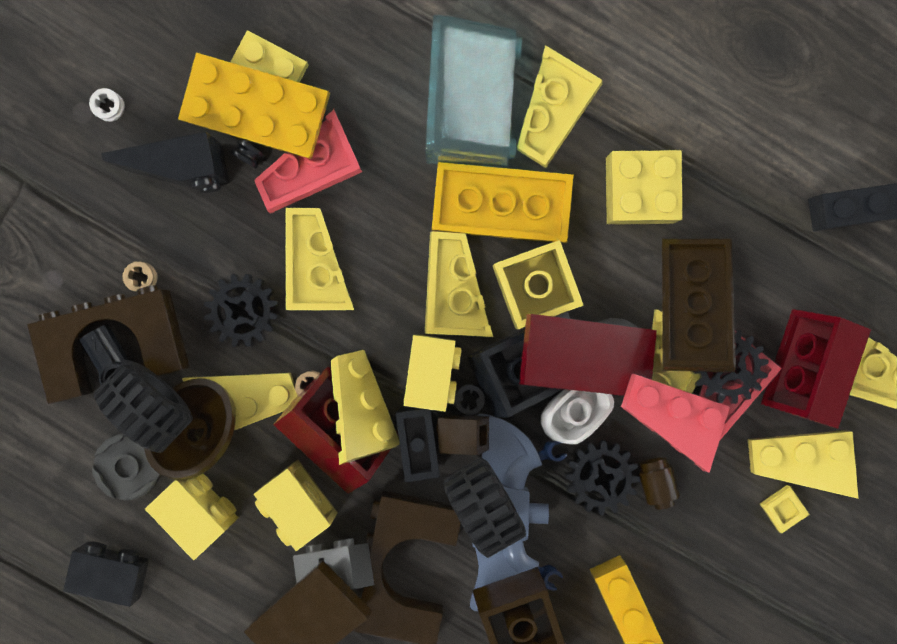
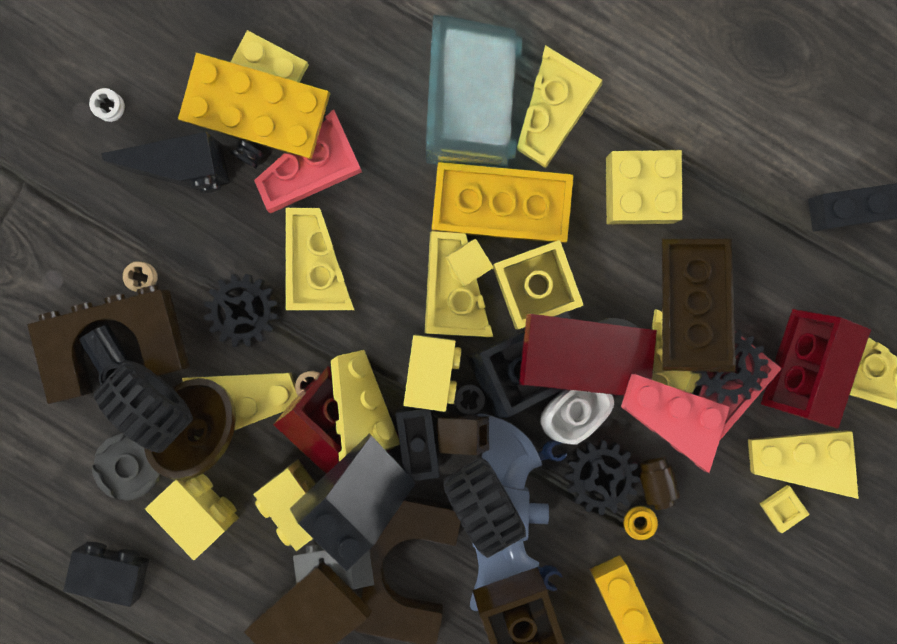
(354, 502): none -> black slope
(469, 262): none -> light yellow tile
(647, 530): none -> yellow plate

